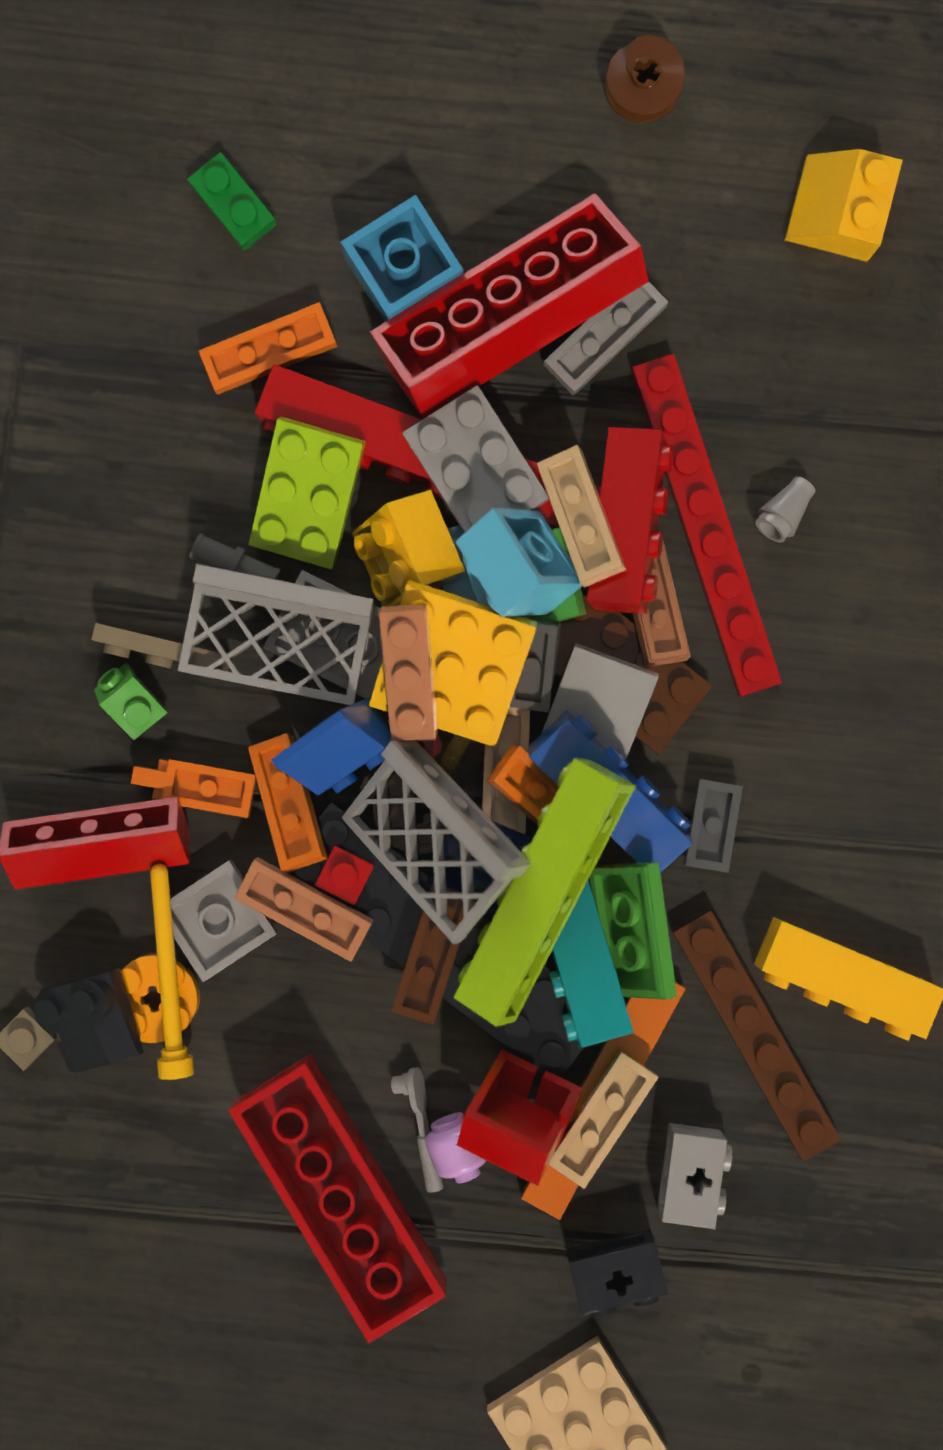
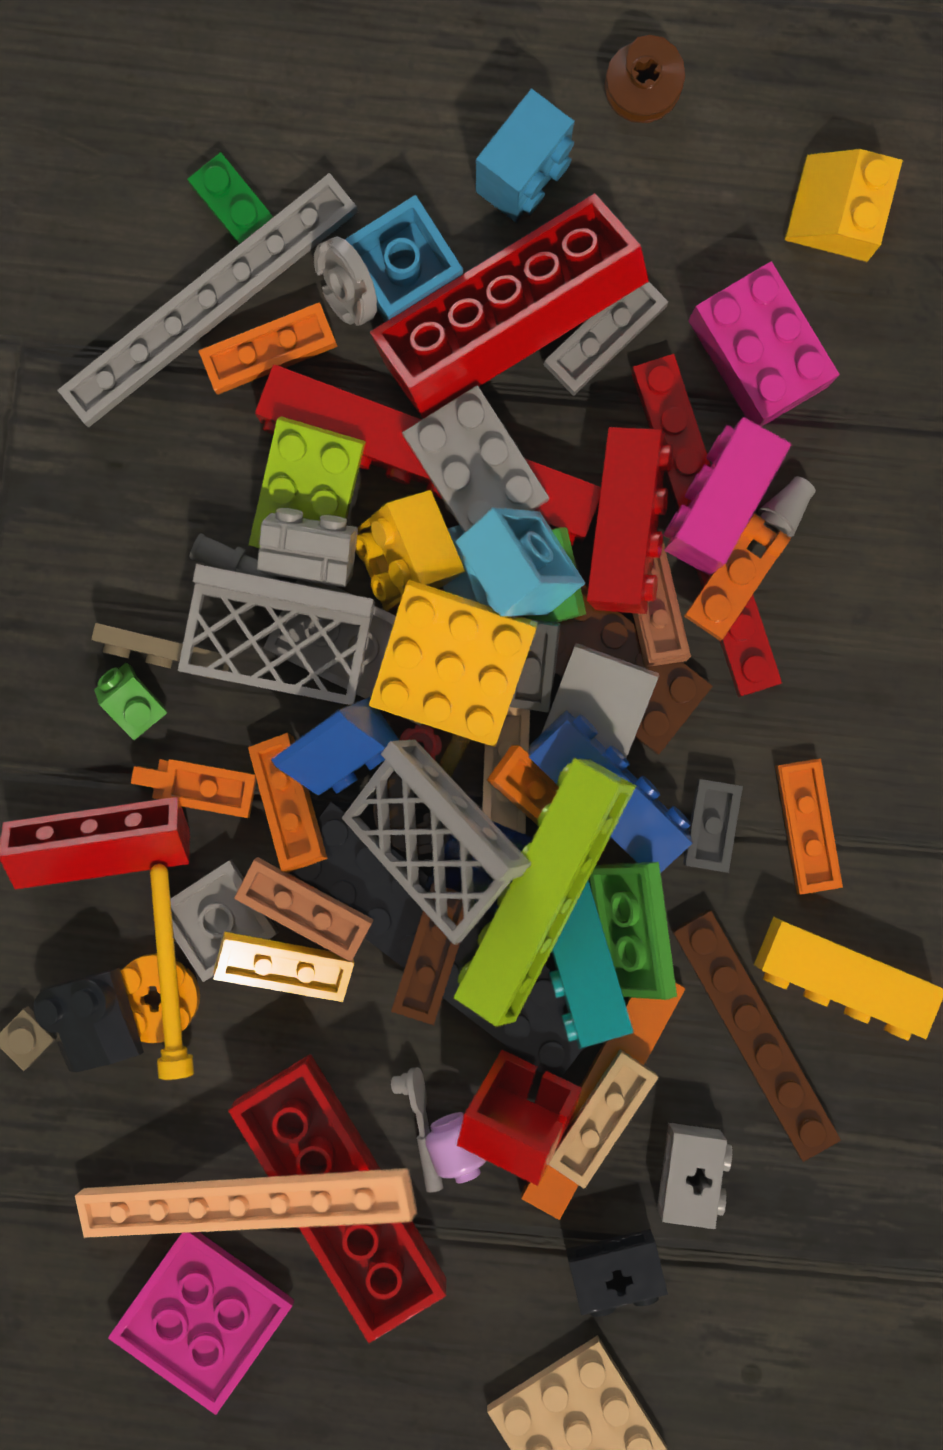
(201, 1319): none -> dark pink plate
(208, 300): none -> light grey plate
(247, 1203): none -> light nougat plate
(282, 967): none -> plate
(307, 547): none -> light grey brick
(344, 875): red plate -> none
(347, 280): none -> light grey tile
(408, 672): nougat plate -> none
(525, 156): none -> dark azure brick
(581, 516): tan plate -> none
(725, 495): none -> dark pink brick
(737, 580): none -> orange plate
(763, 345): none -> dark pink brick
(808, 826): none -> orange tile

